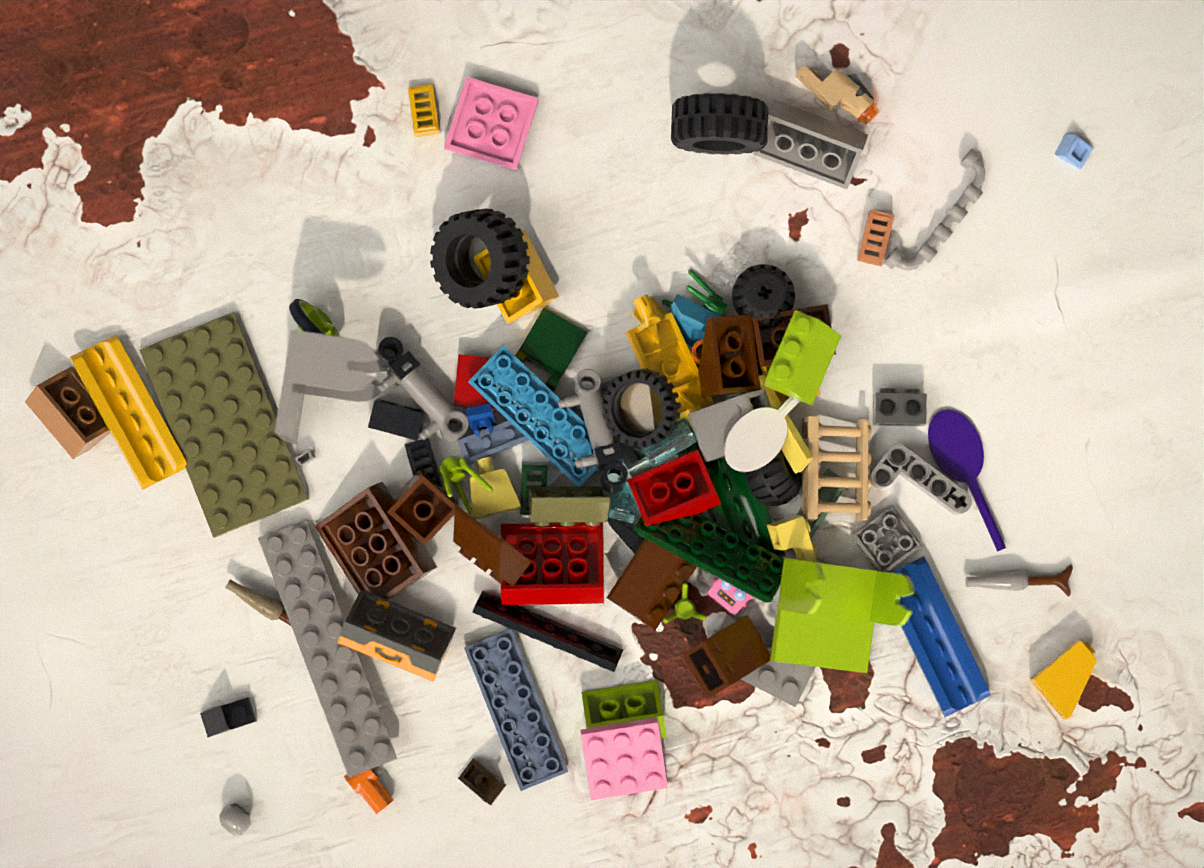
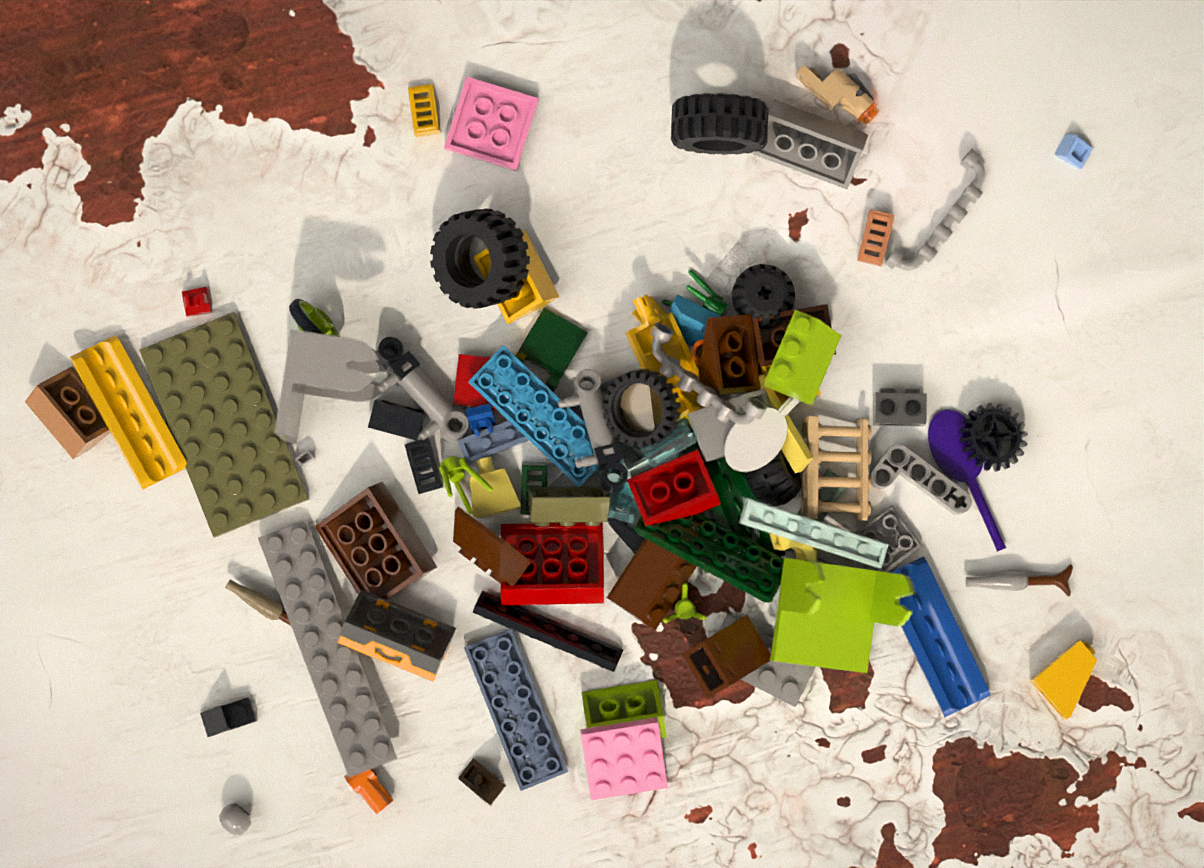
(196, 302): none -> red tile
(423, 507): reddish brown slope -> none
(689, 381): none -> light grey bar
(728, 596): bright pink head -> none
(813, 533): none -> light aqua tile
(993, 447): none -> black gear

